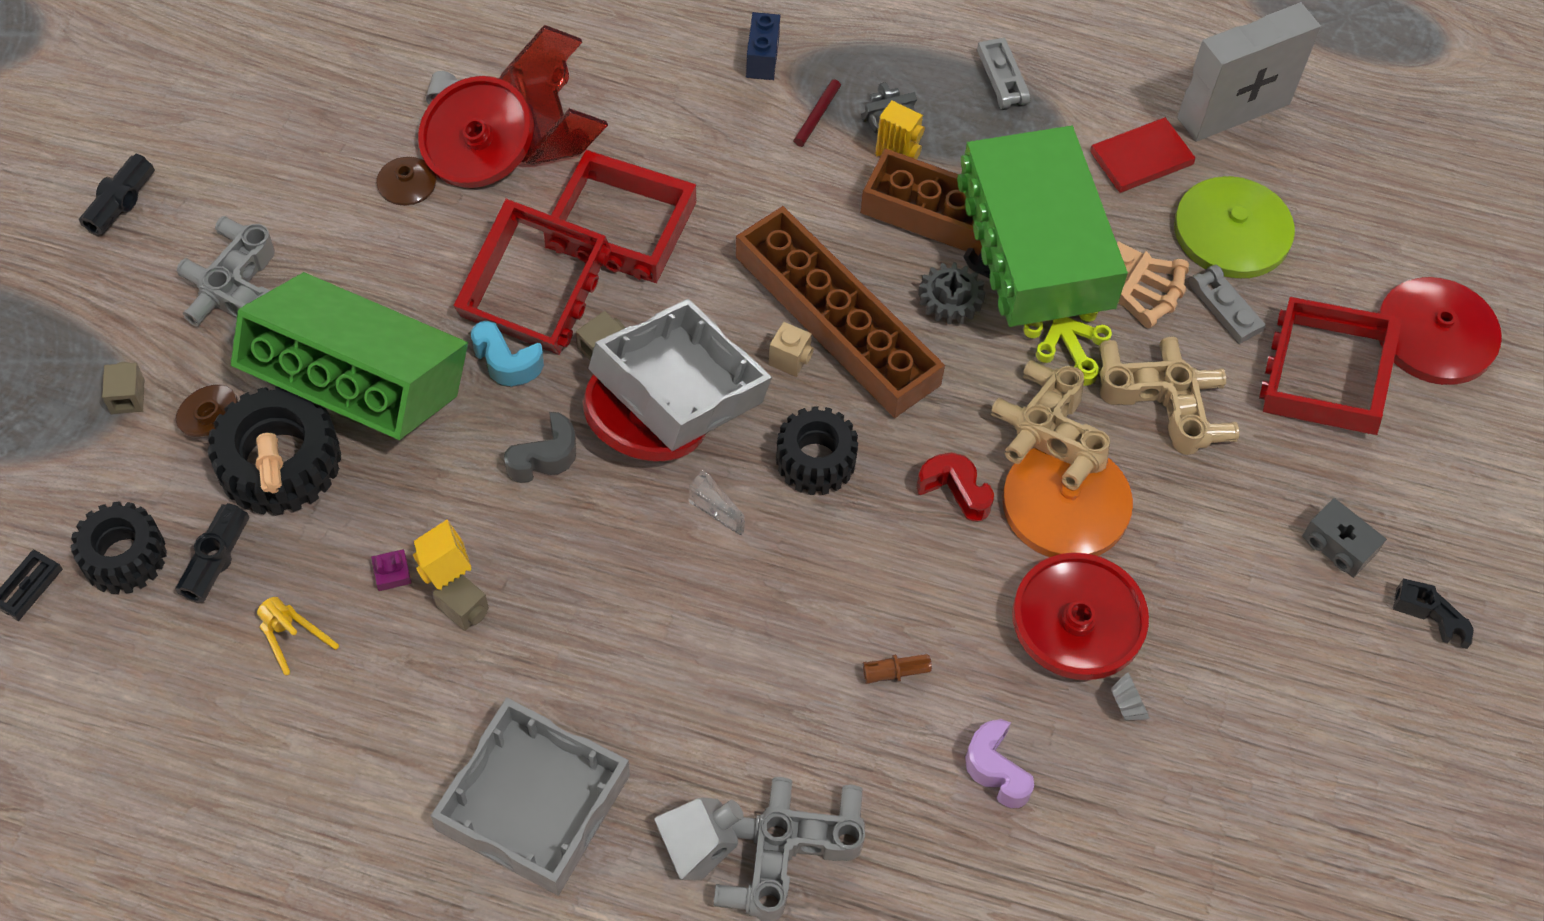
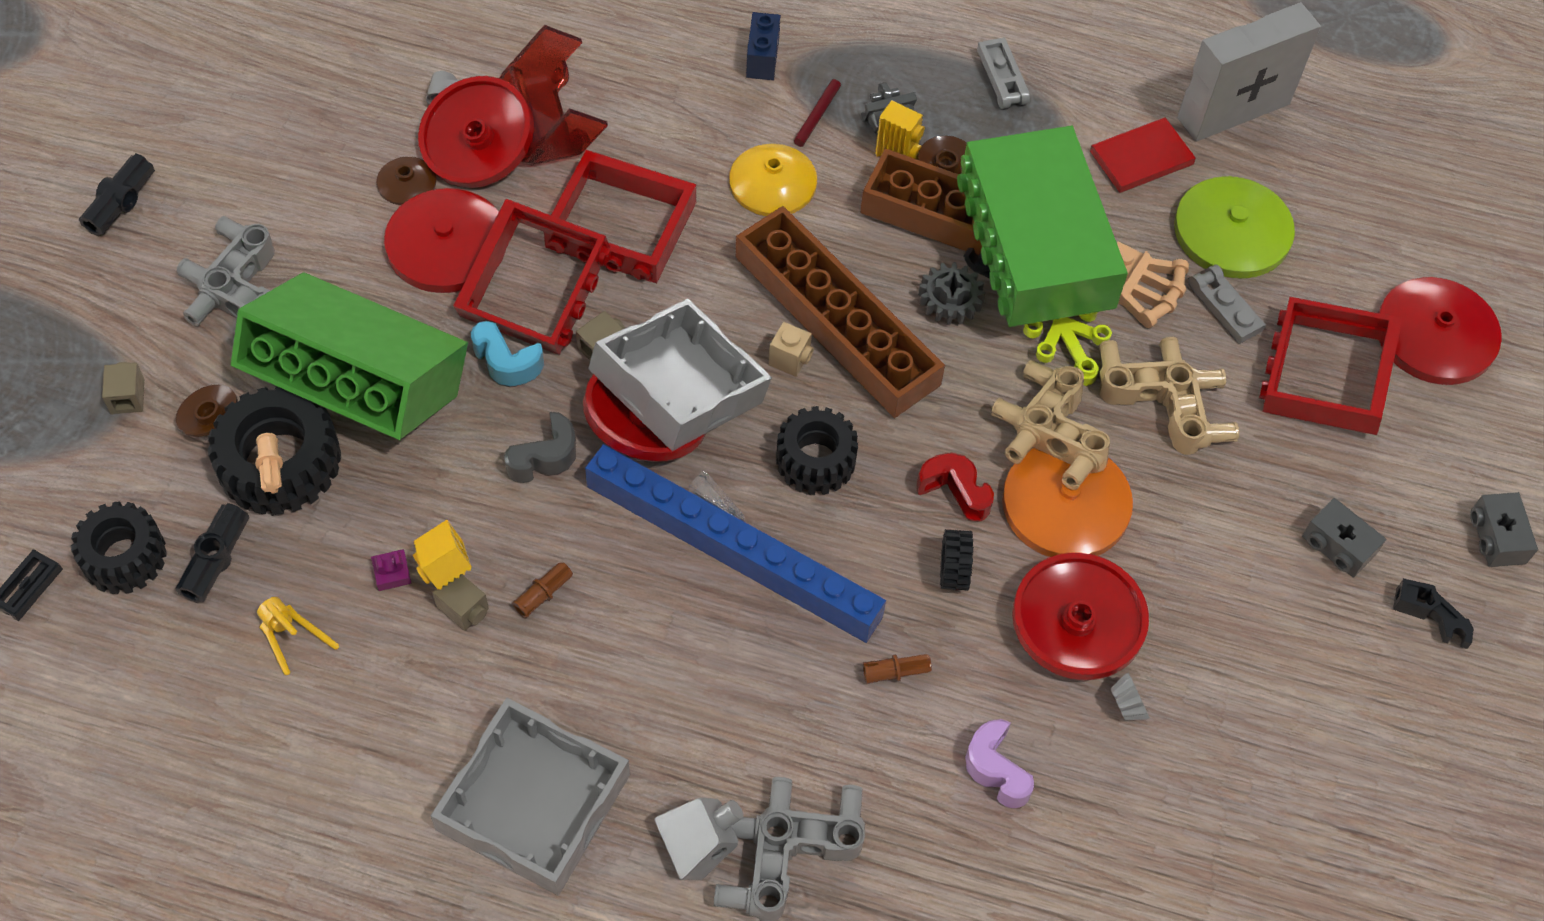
(438, 238): none -> red dish
(542, 589): none -> dark orange axle
(735, 543): none -> blue brick
(767, 188): none -> yellow dish
(943, 152): none -> reddish brown dish
(956, 560): none -> black tyre
(1503, 529): none -> dark grey brick

